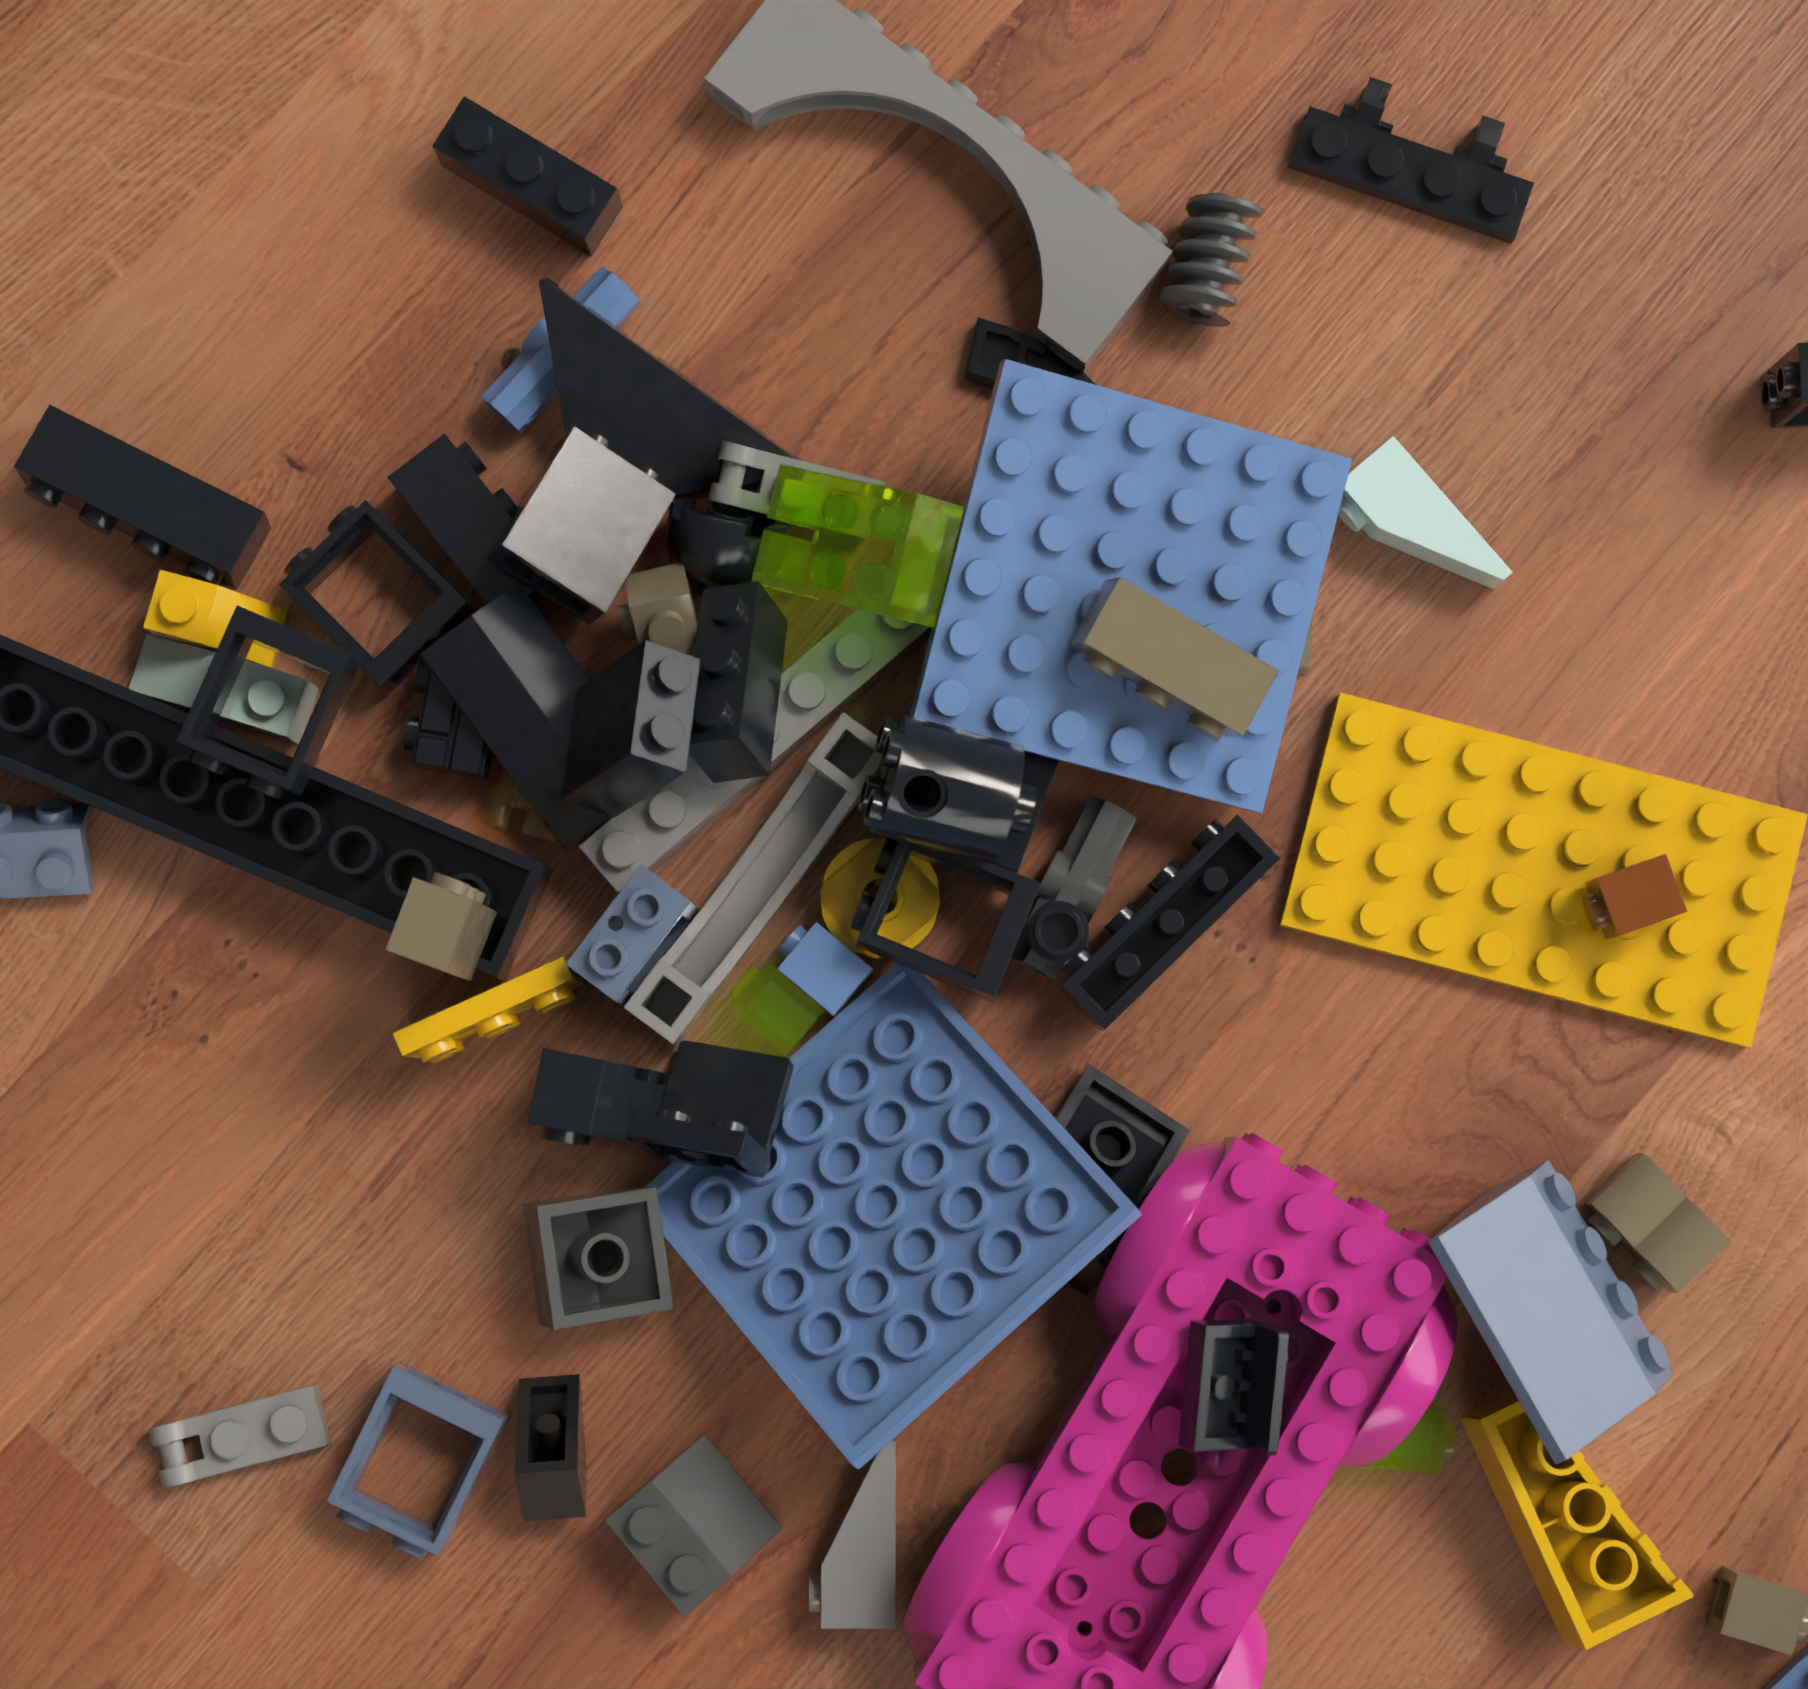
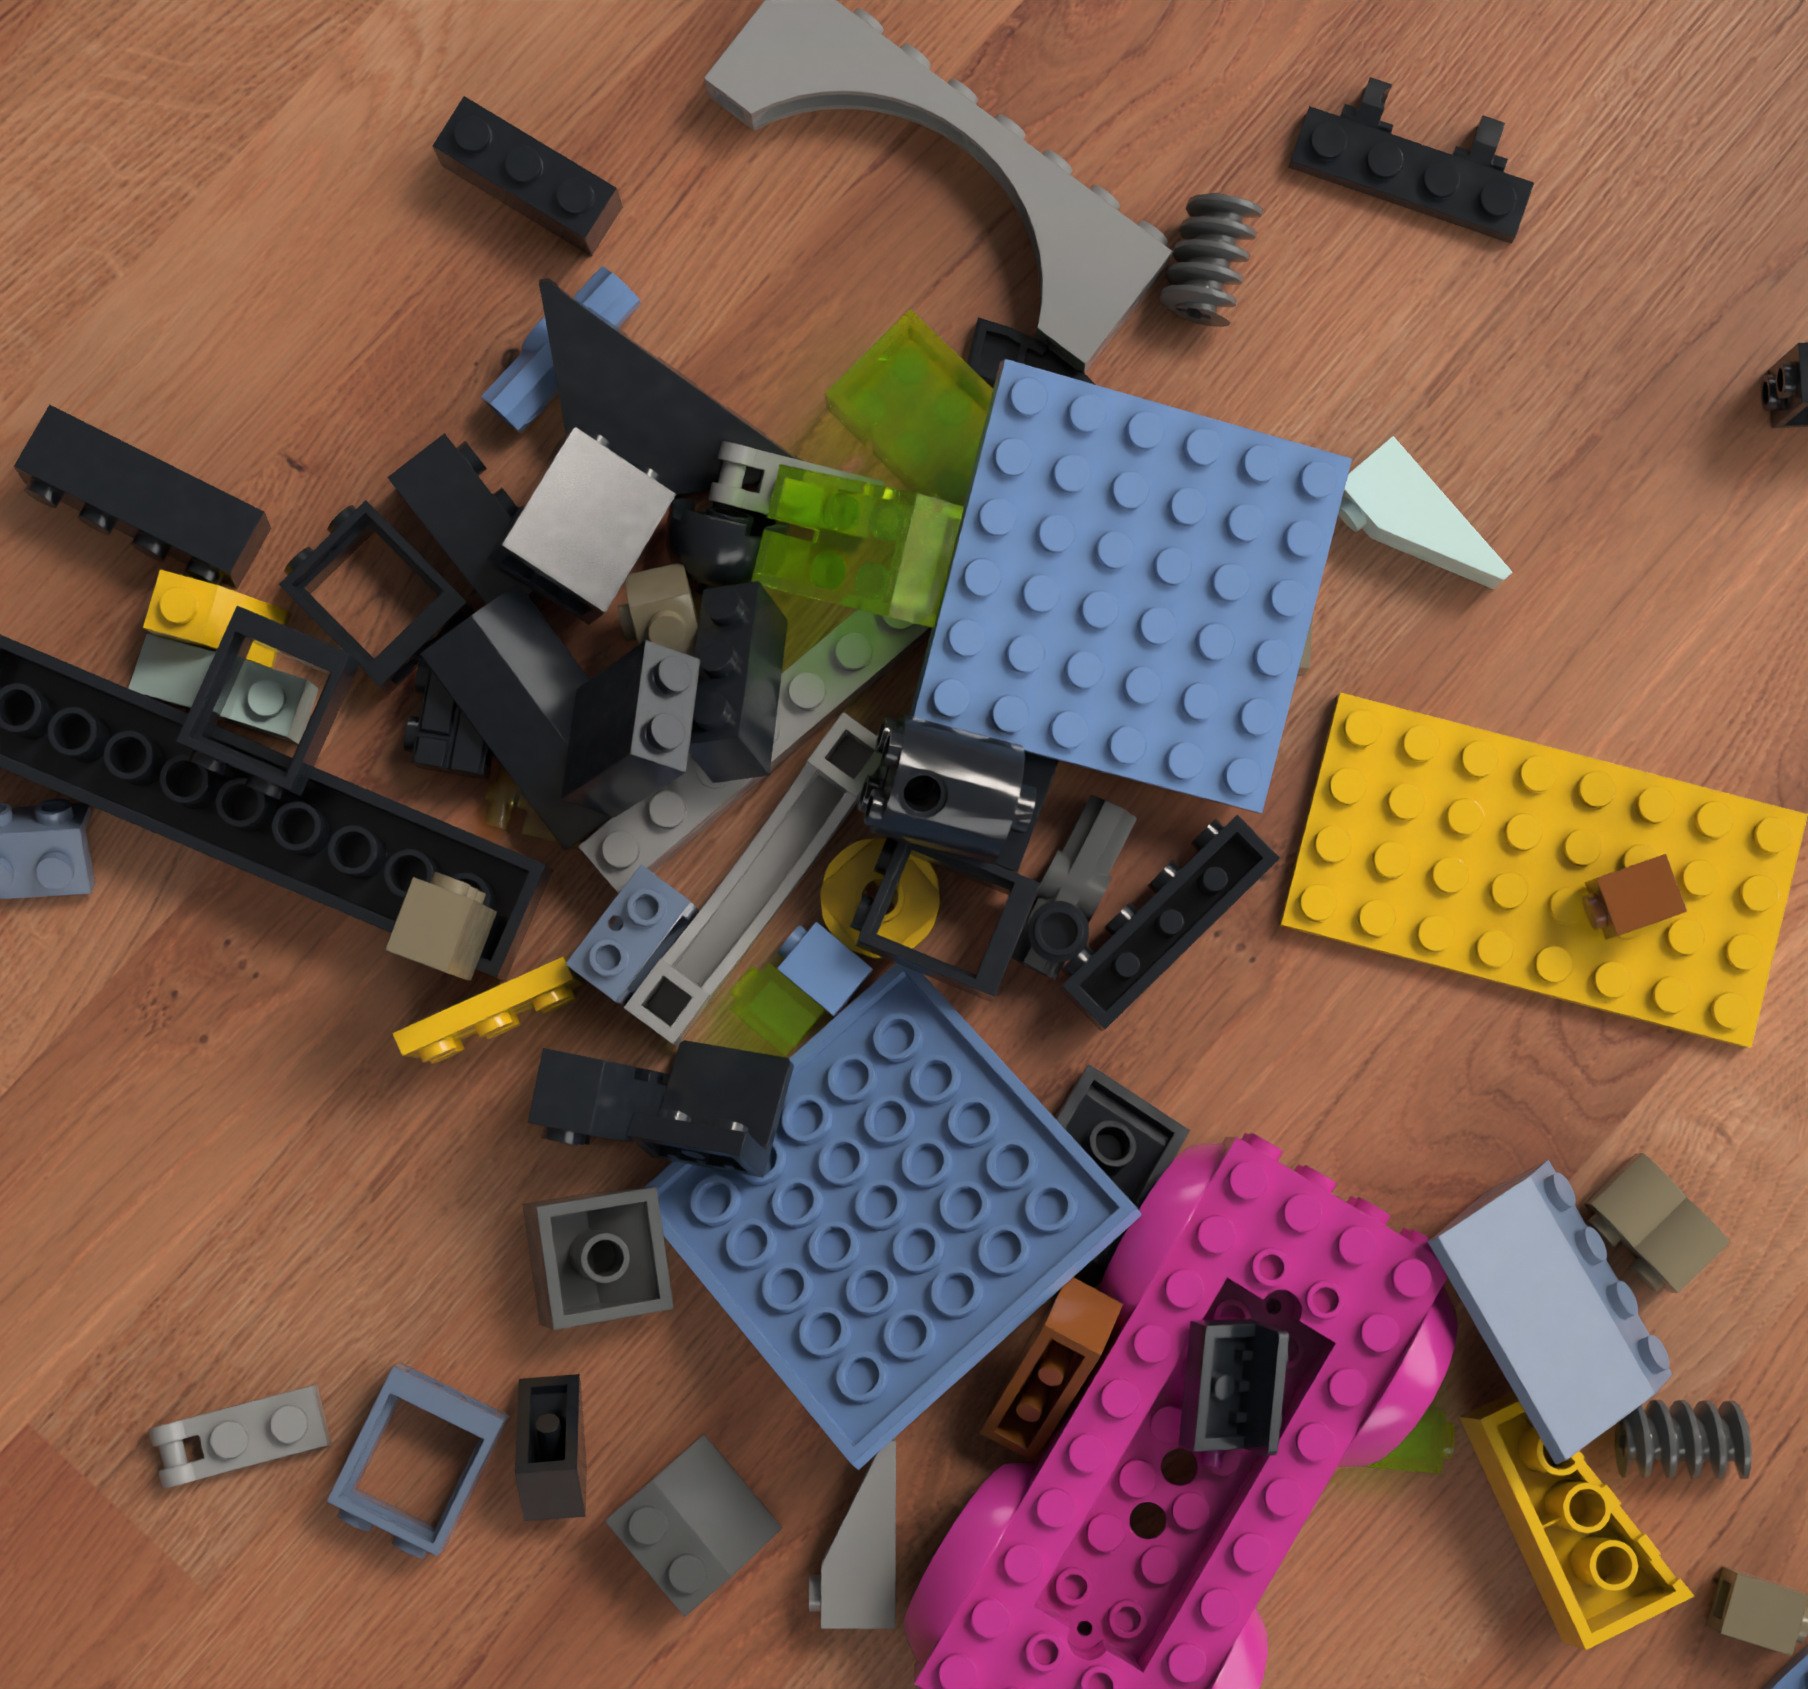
(917, 407): none -> clear neon green piece
(1051, 1368): none -> dark orange brick
(1172, 660): dark tan brick -> none
(1684, 1436): none -> dark grey piece

